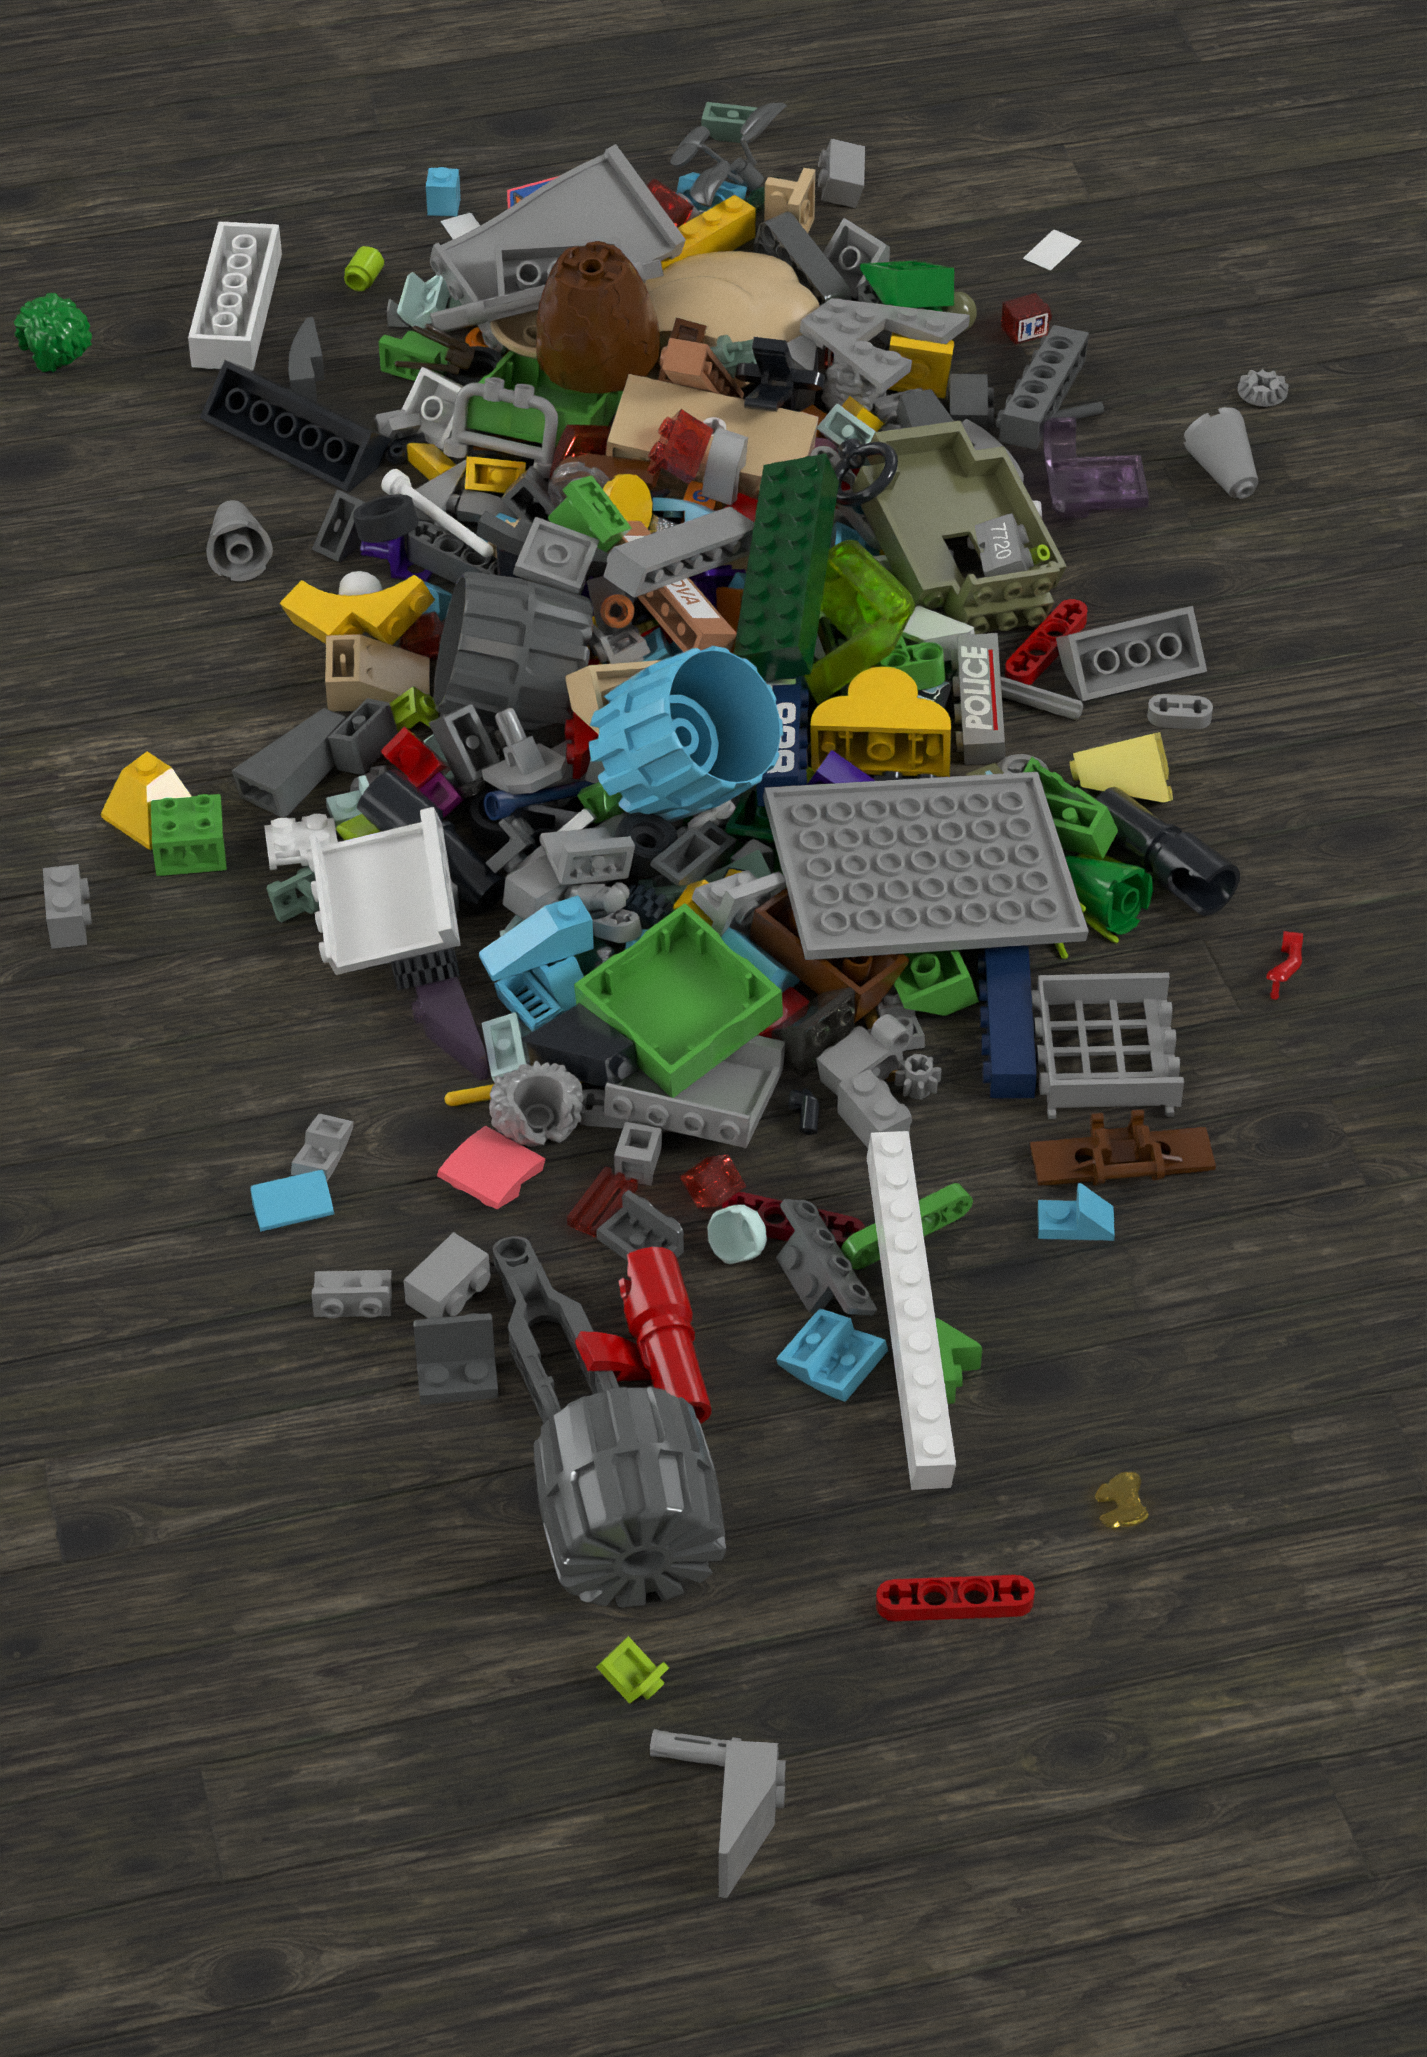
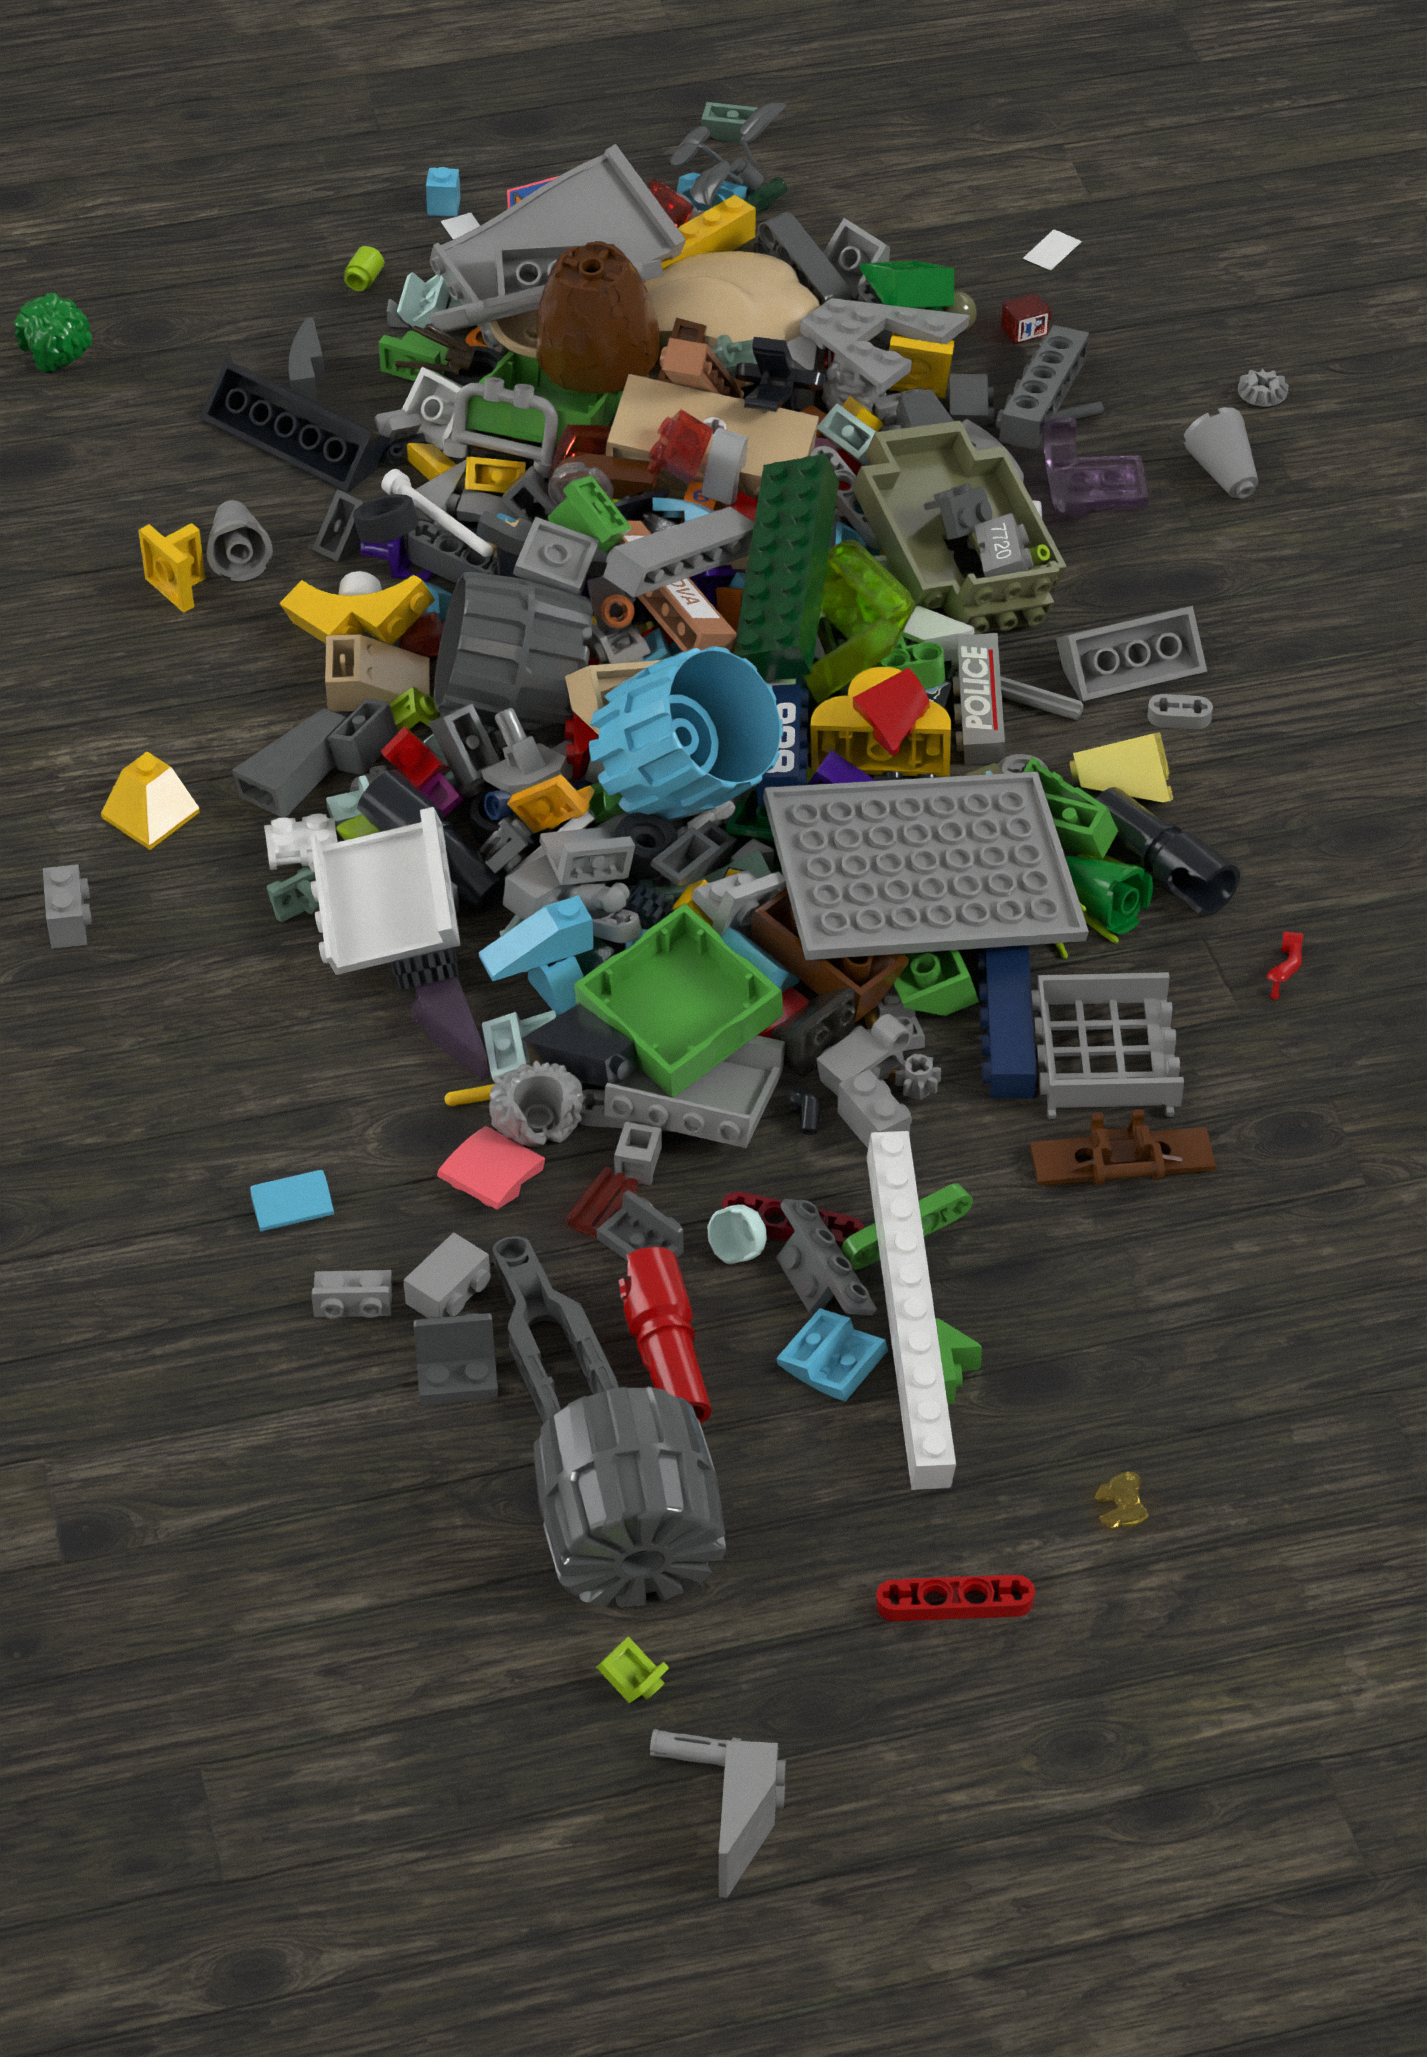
(173, 563): none -> yellow bracket
(187, 835): bright green bracket -> none
(235, 295): white brick -> none
(323, 1145): light grey slope -> none
(494, 843): none -> light grey axle
(511, 986): medium azure slope -> none
(550, 803): none -> light orange bracket
(611, 1353): red slope -> none
(630, 497): yellow tile -> none
(713, 1181): clear red brick -> none
(792, 197): tan bracket -> none
(842, 173): light grey brick -> none
(854, 447): black piece -> none
(893, 708): none -> red slope
(961, 509): none -> dark grey bracket
(1040, 640): red beam -> none
(1081, 1219): medium azure slope -> none

